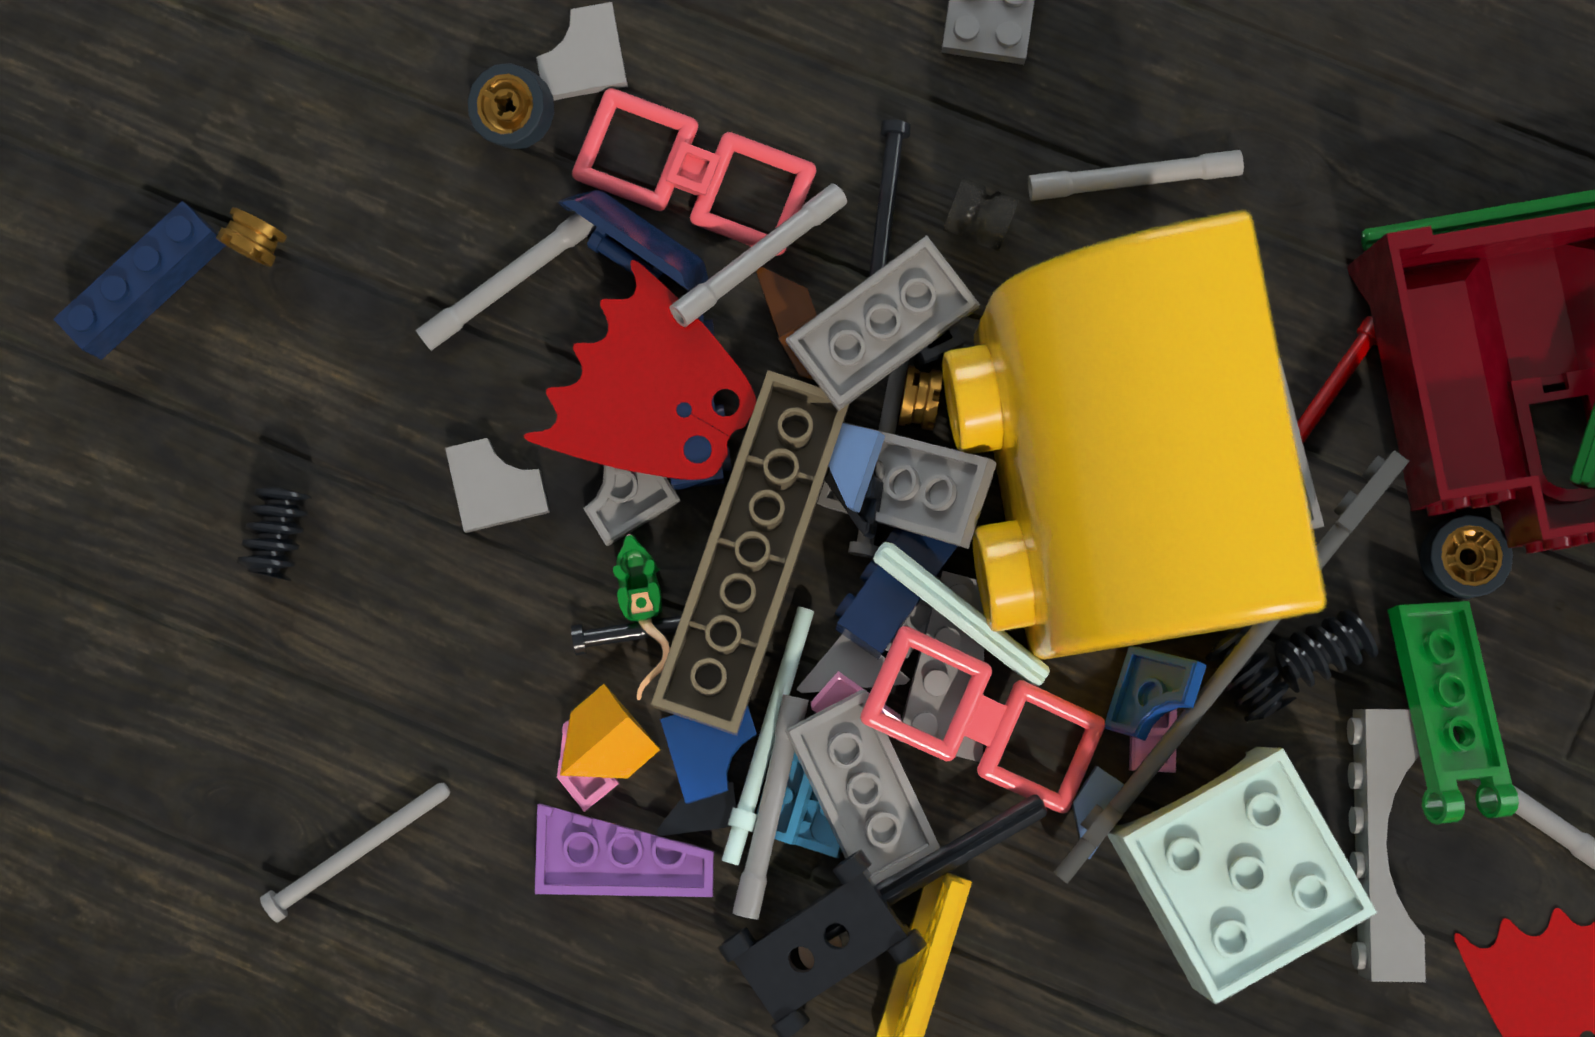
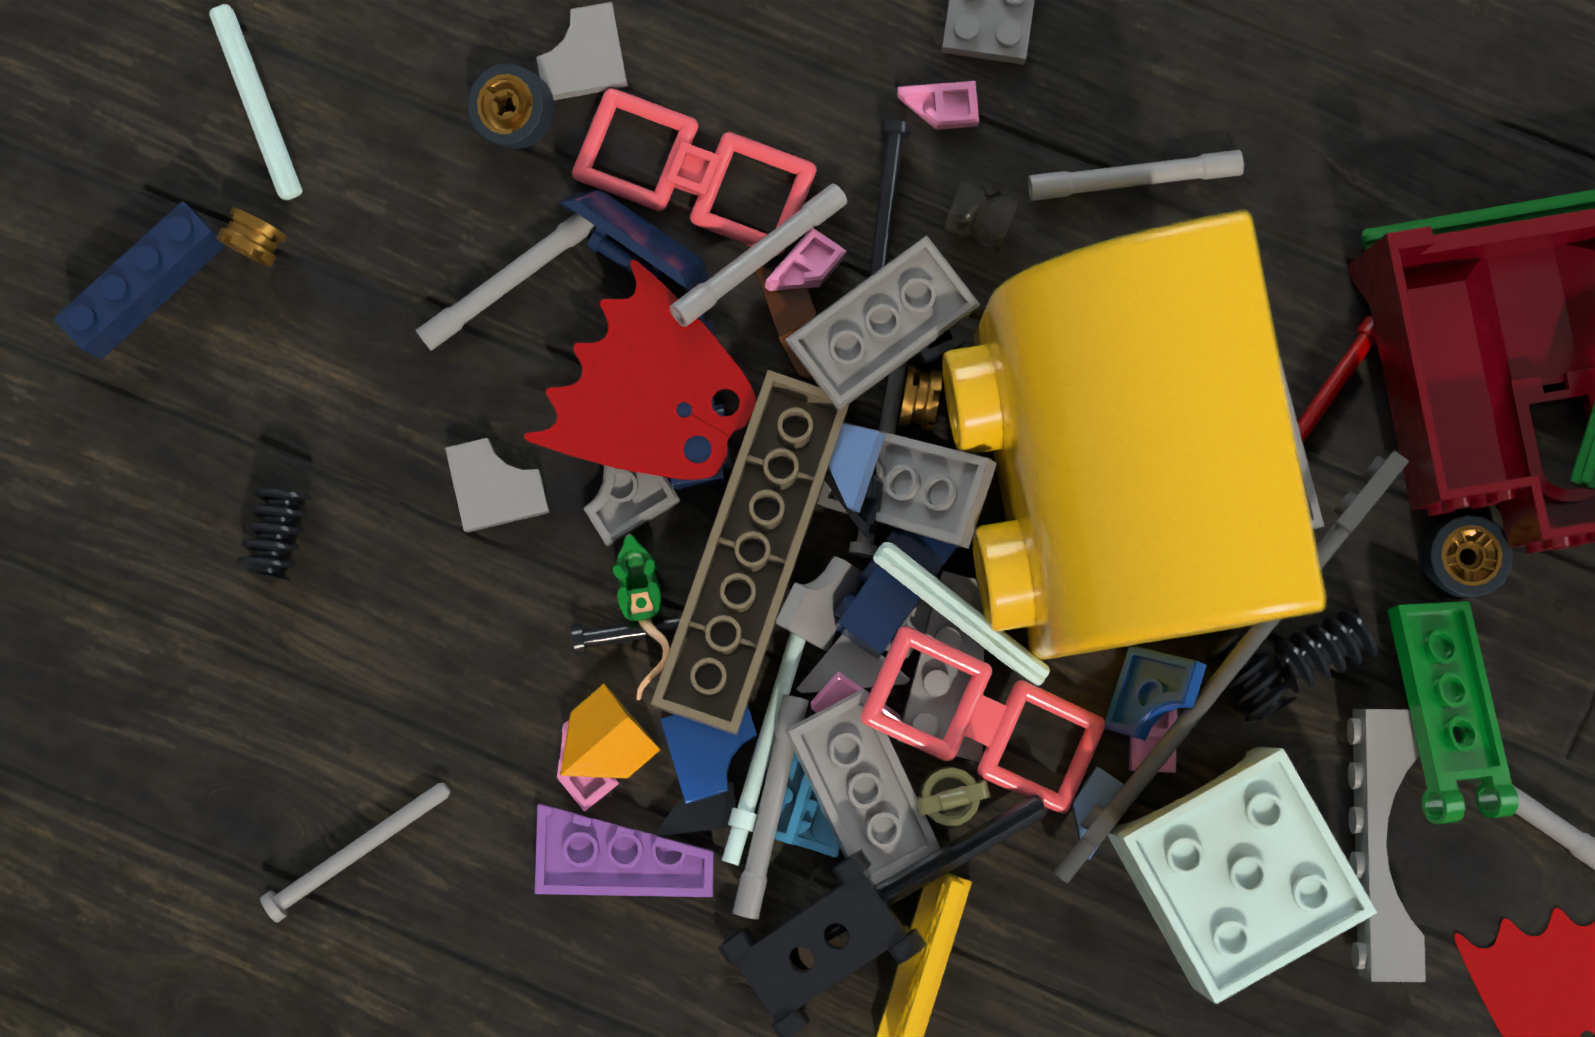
(255, 102): none -> light aqua axle
(807, 263): none -> bright pink tile
(812, 606): none -> light grey tile
(943, 104): none -> bright pink tile
(950, 796): none -> olive piece

